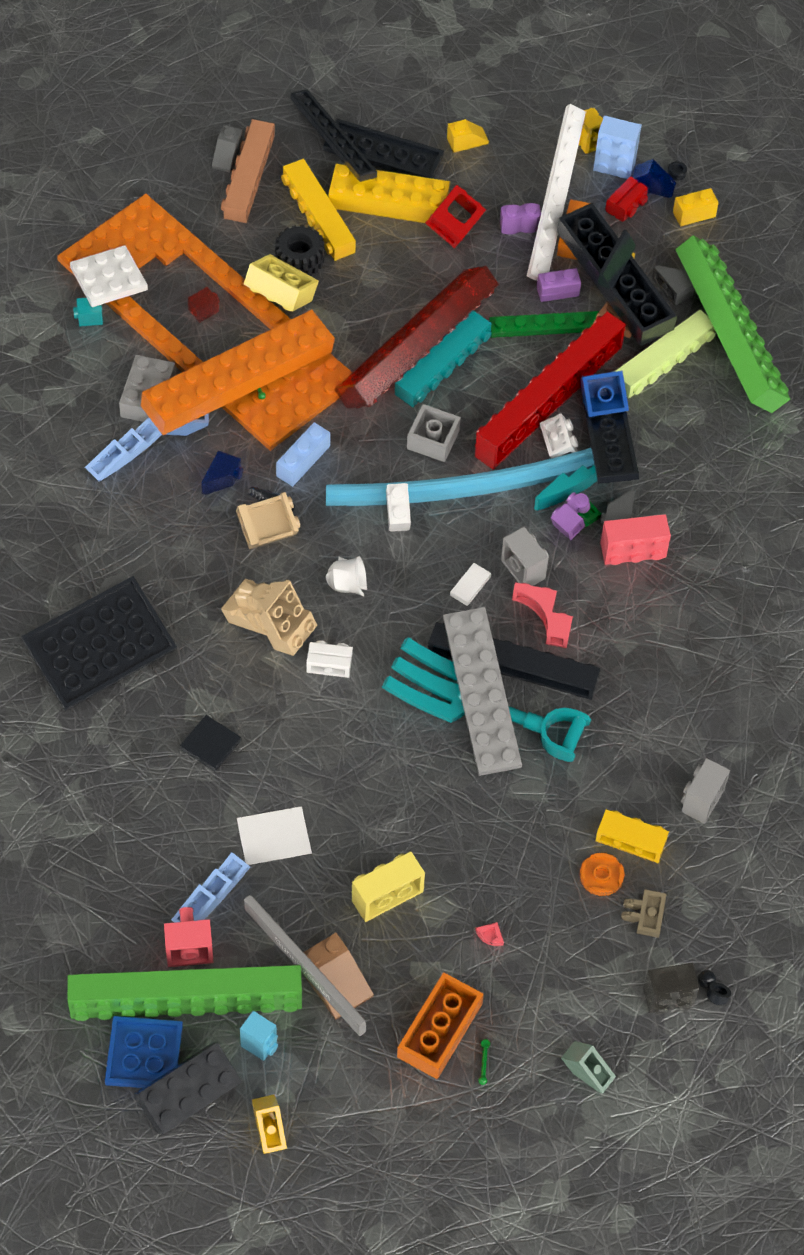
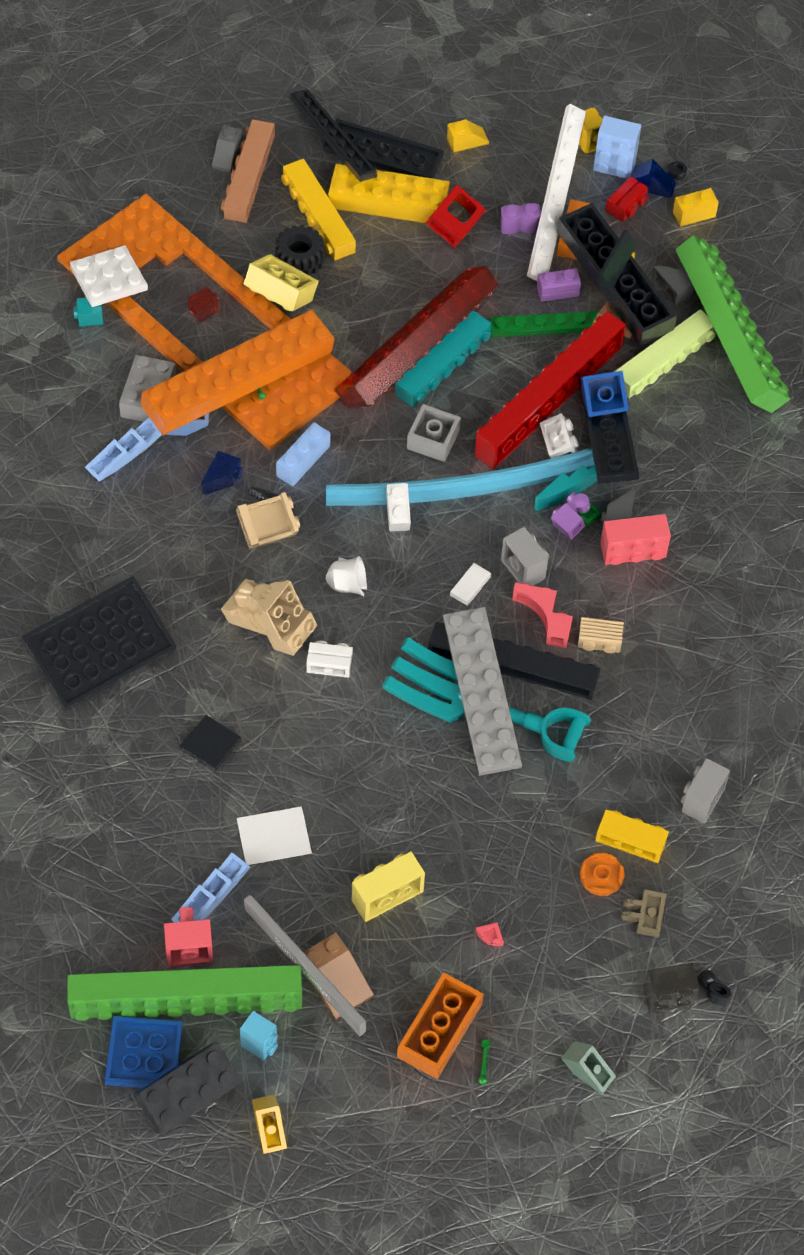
(600, 635): none -> tan brick

